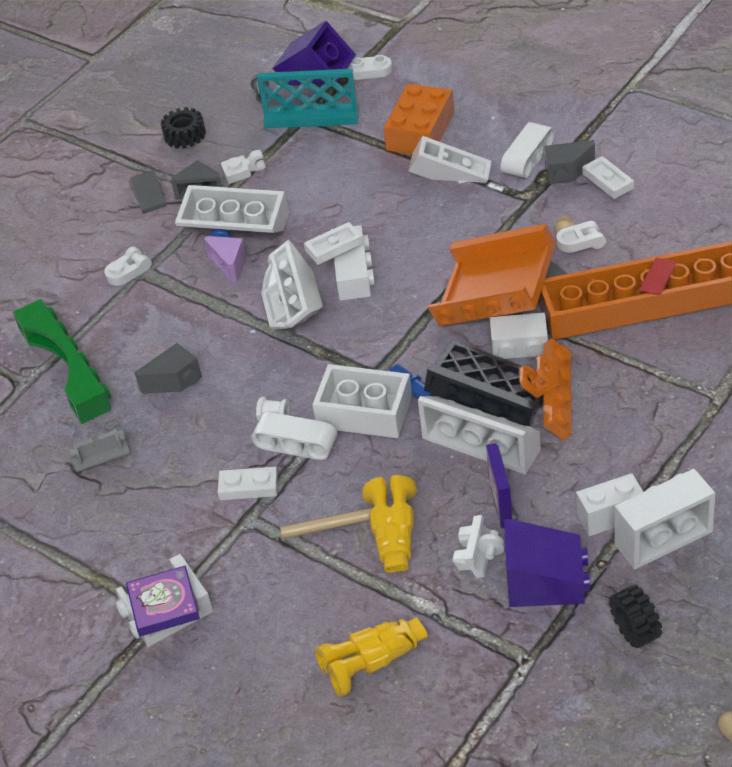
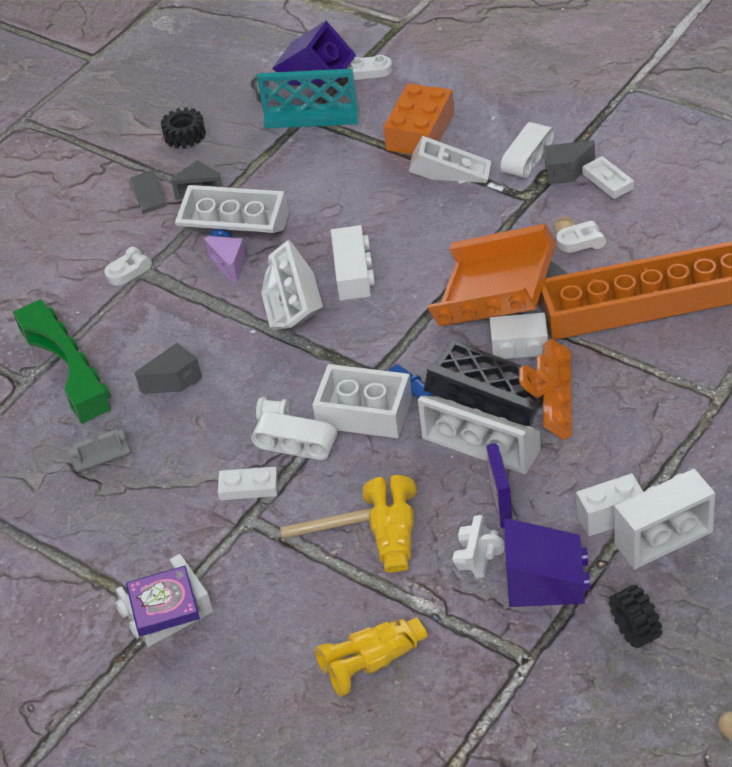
(240, 168): white plate -> none
(333, 243): white plate -> none
(657, 276): red sticker -> none

